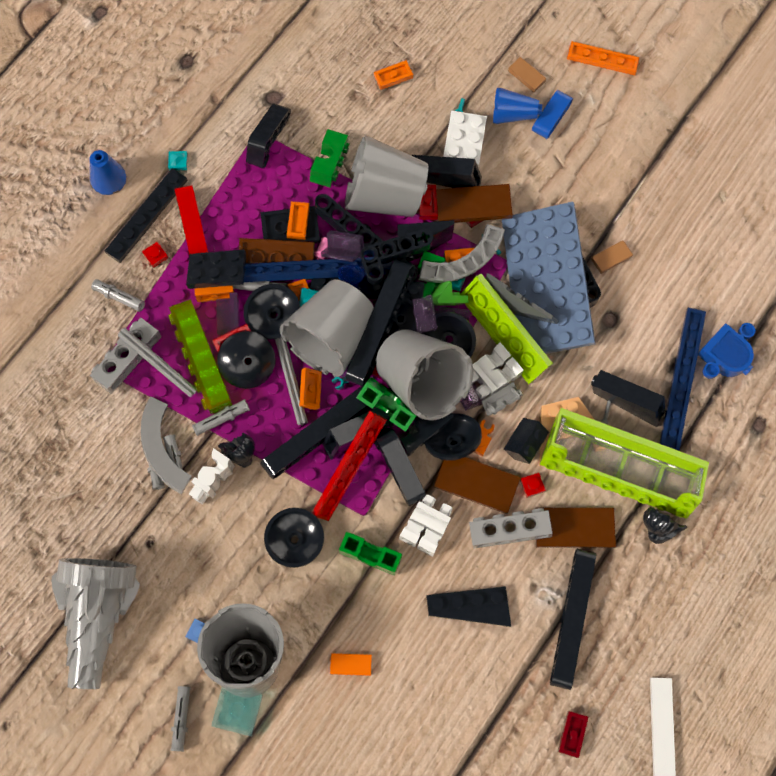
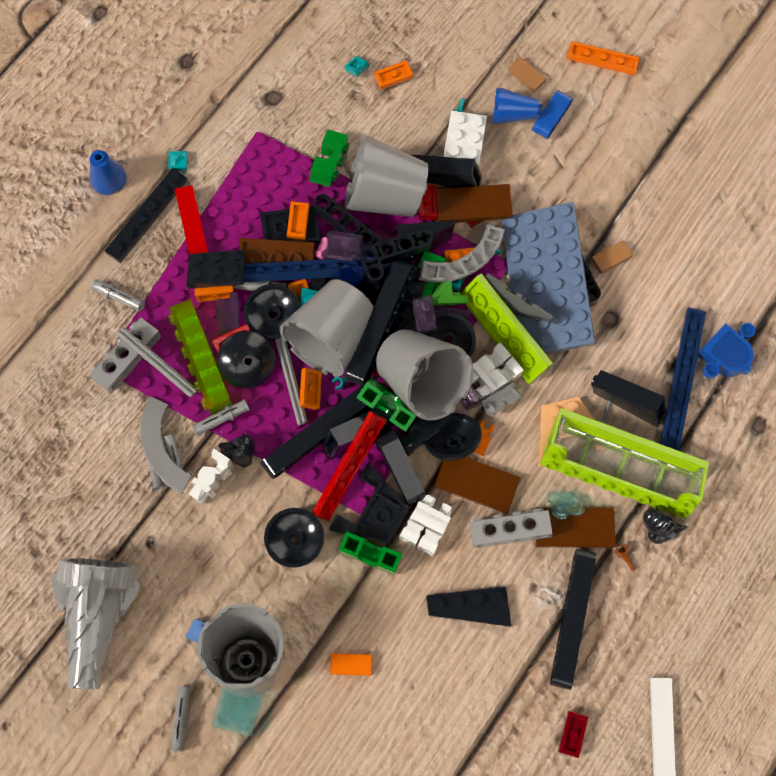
(155, 254): red plate -> none
(266, 134): black beam -> none
(356, 66): none -> teal tile
(381, 515): none -> black wing
(526, 440): black brick -> none
(532, 485): red plate -> none
(565, 504): none -> clear light blue plate
(625, 557): none -> dark orange hand

